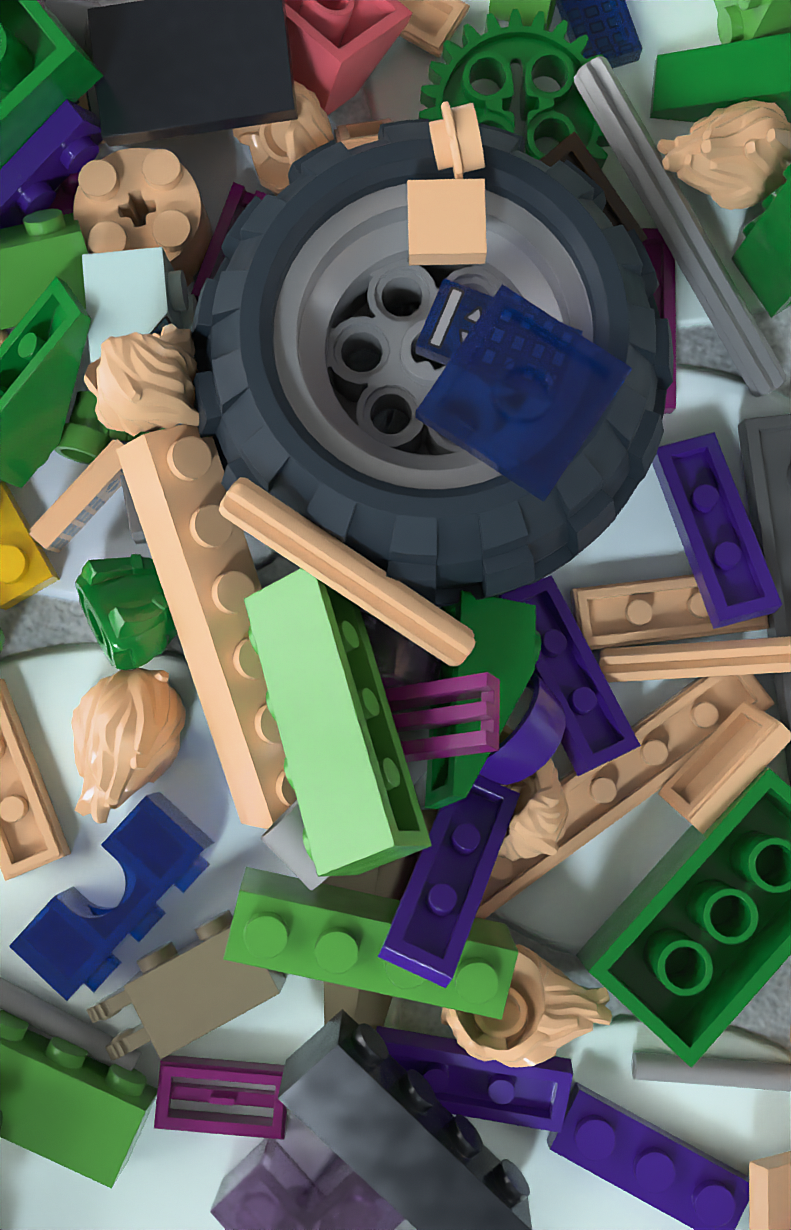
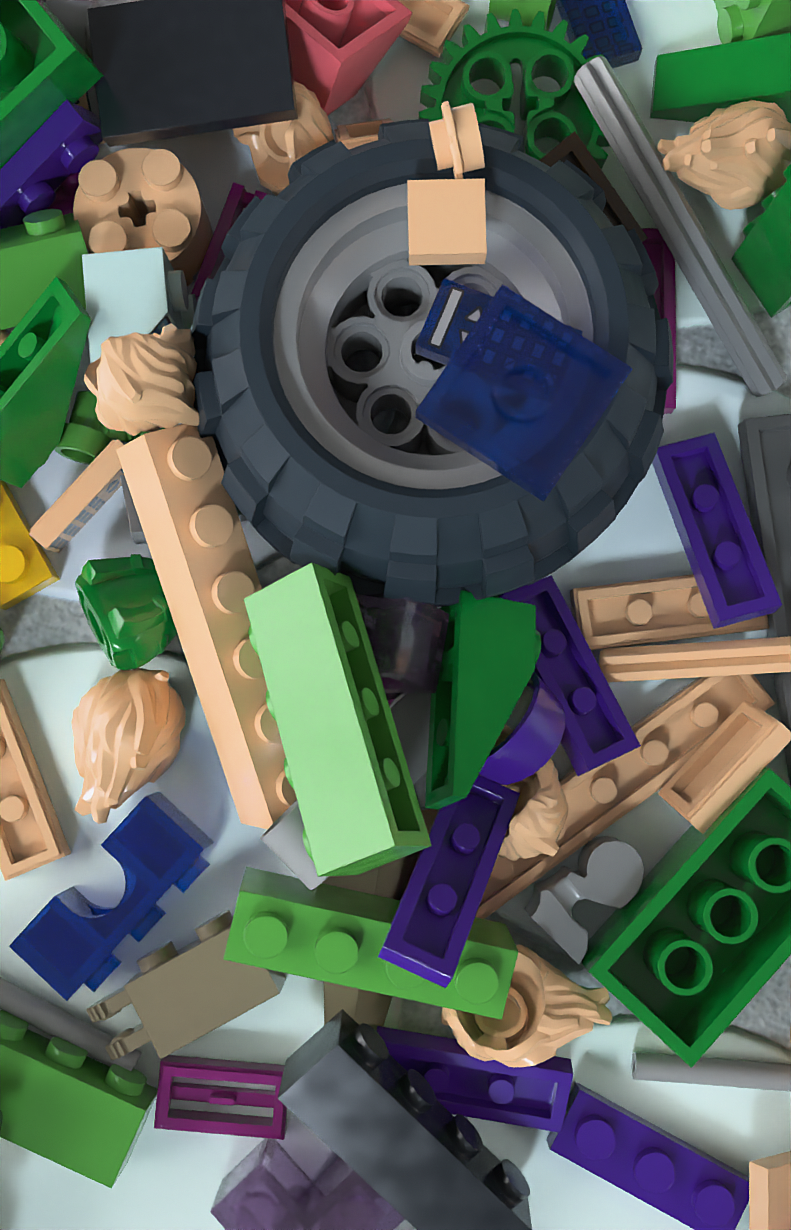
(346, 571): light nougat axle -> none
(446, 691): magenta tile -> none
(606, 874): none -> light grey leg

